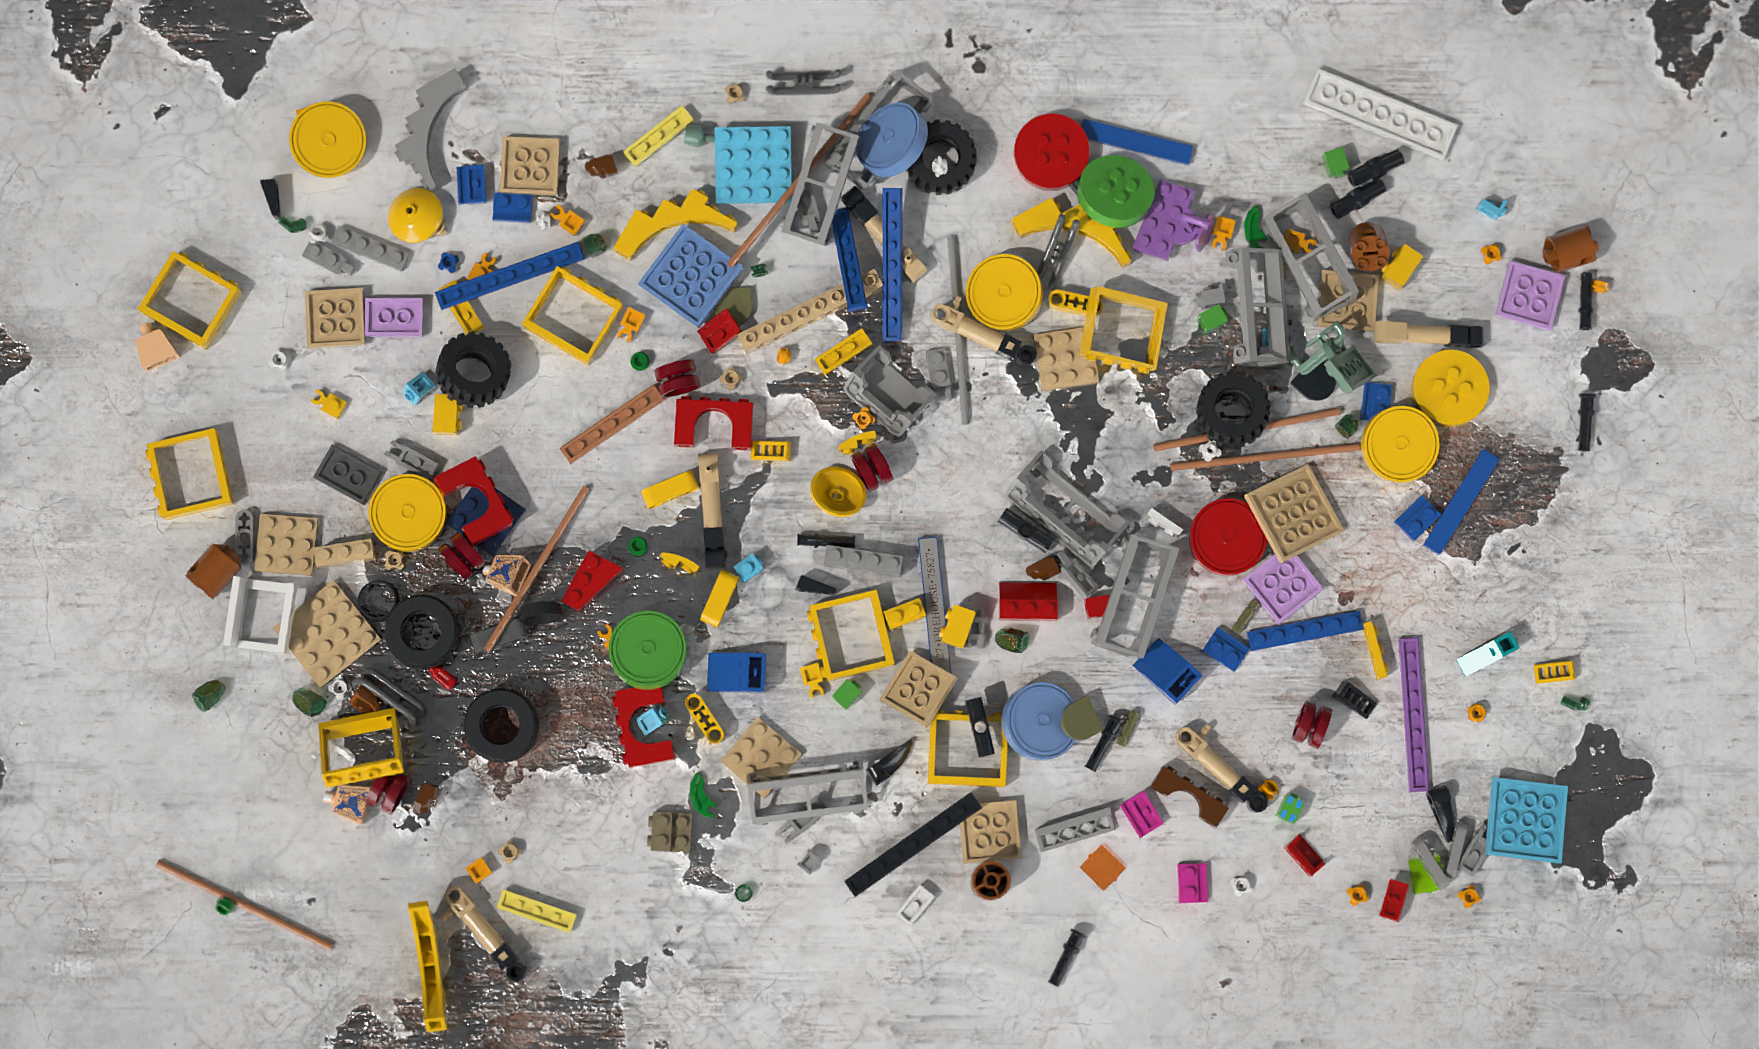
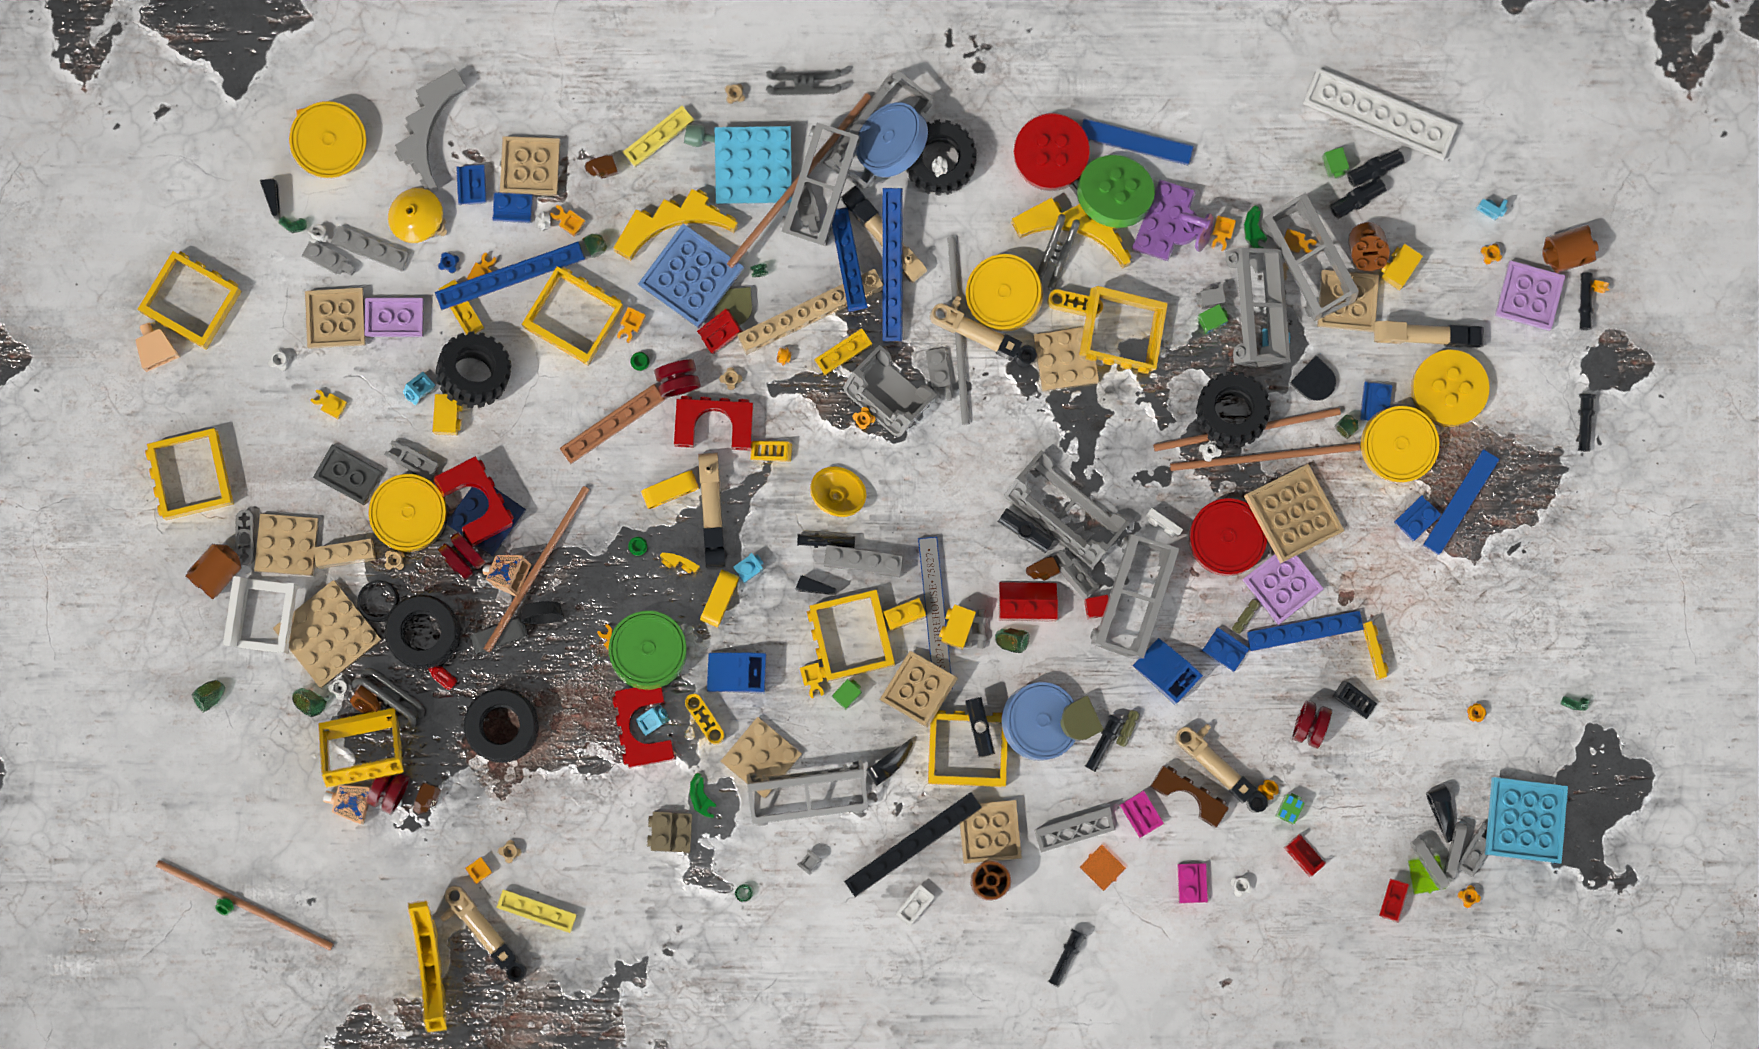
(590, 579): red wedge -> none
(802, 824): light grey hinge -> none
(850, 445): yellow slope -> none
(874, 466): dark red wheel -> none
(1343, 364): sand green plate -> none
(1362, 894): light orange plate -> none
(1413, 714): medium lavender tile -> none
(1487, 653): slope -> none
(1570, 672): yellow slope -> none

